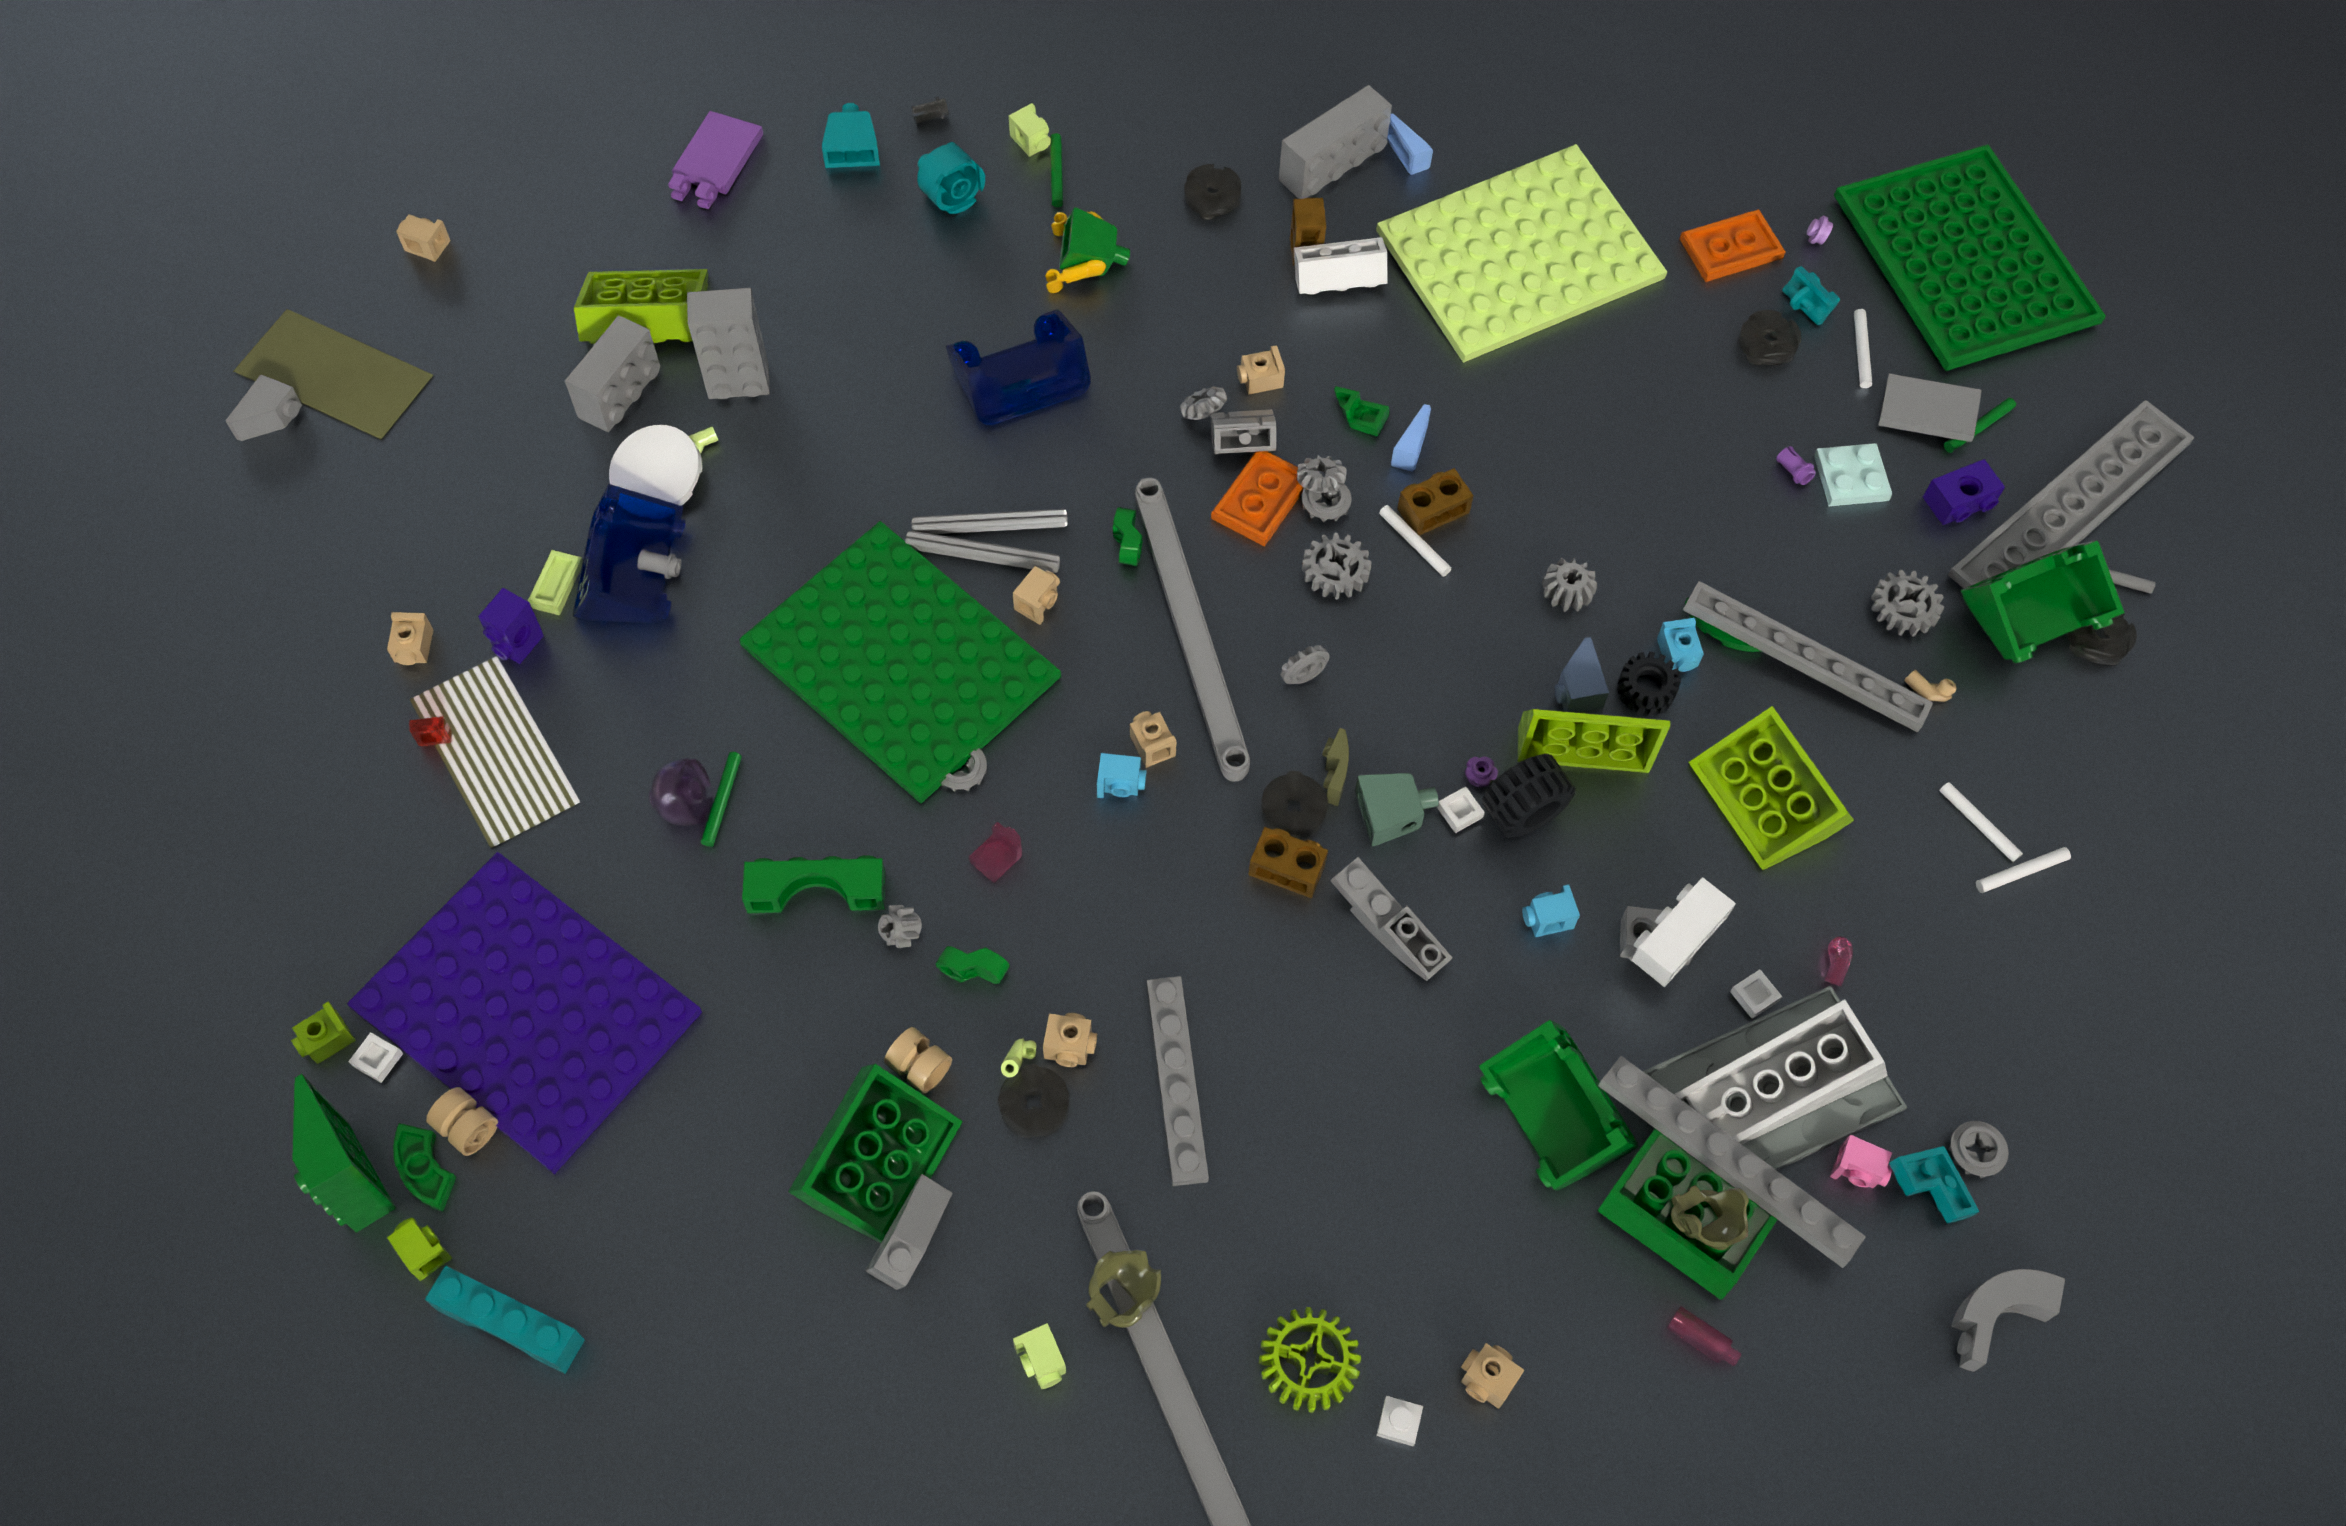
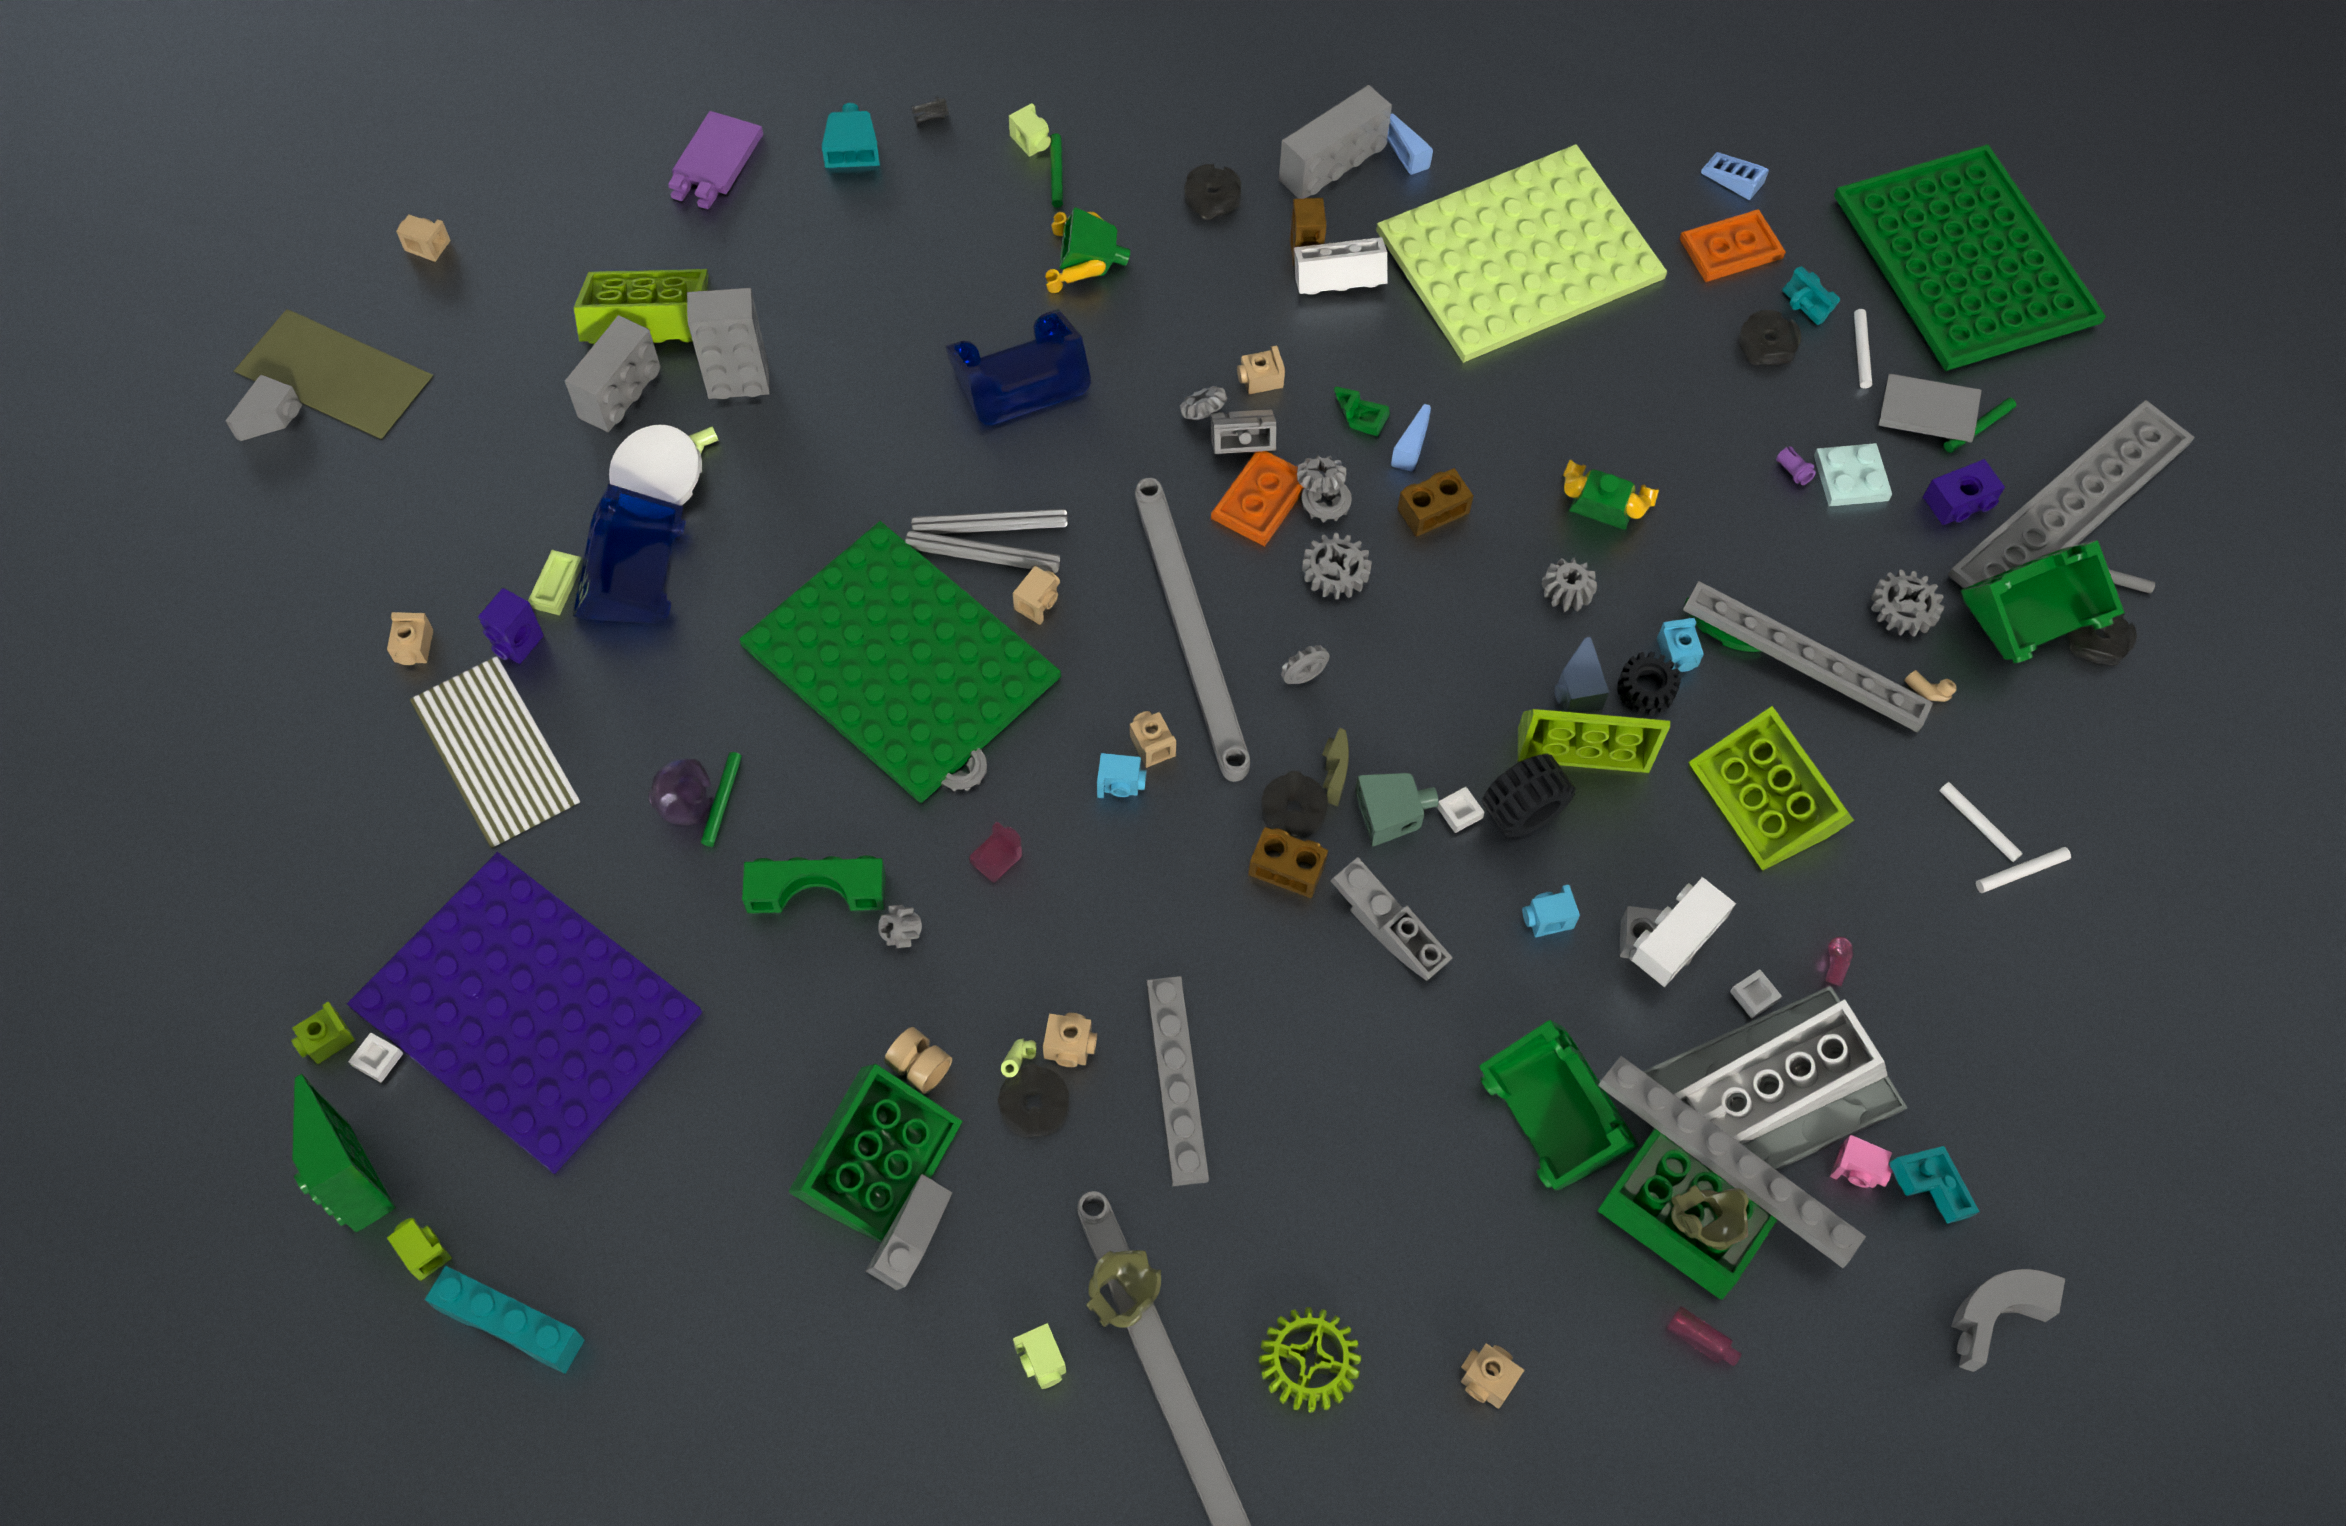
(418, 1166): green tile -> none
(430, 731): clear red tile -> none
(458, 1119): tan wheel -> none
(659, 563): light grey pin -> none
(950, 178): teal brick -> none
(967, 966): green piece -> none
(1127, 536): green piece -> none
(1399, 1421): white plate -> none
(1415, 540): white bar -> none
(1478, 778): medium lavender plate -> none
(1606, 496): none -> green torso
(1749, 177): none -> light blue slope
(1819, 230): lavender plate -> none
(1988, 1139): light grey gear -> none

